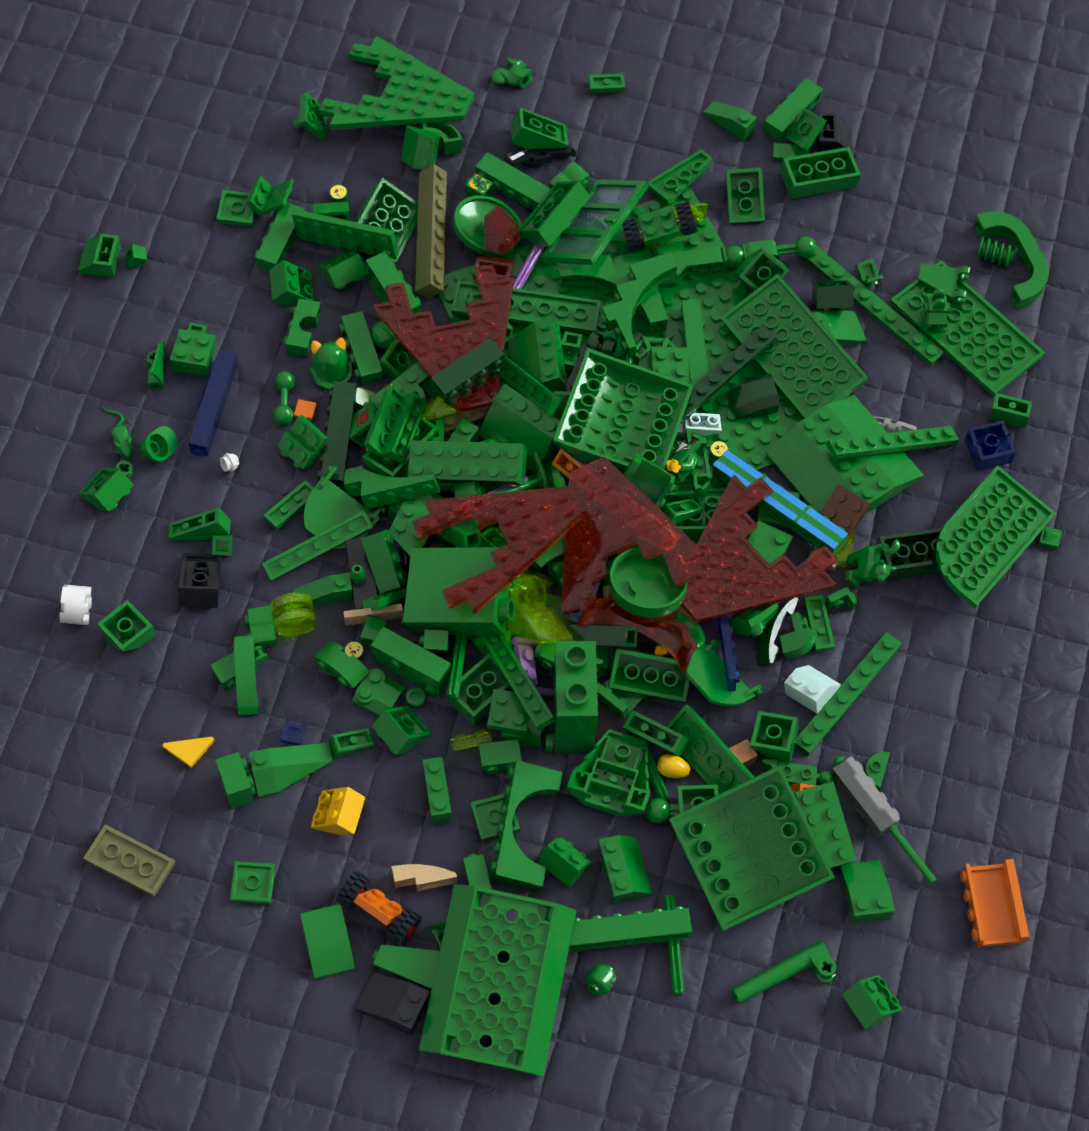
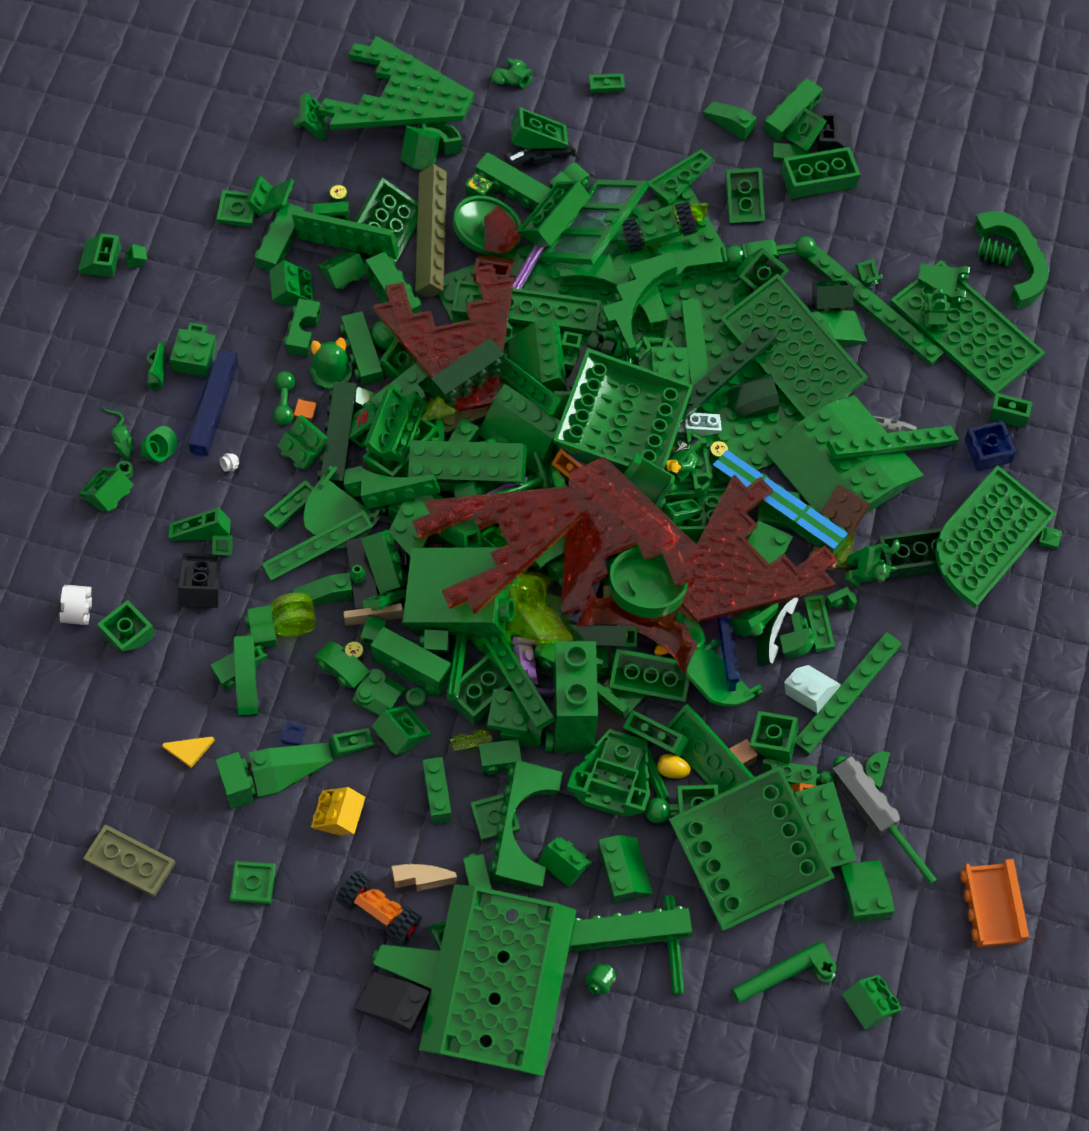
(327, 941): green slope -> none

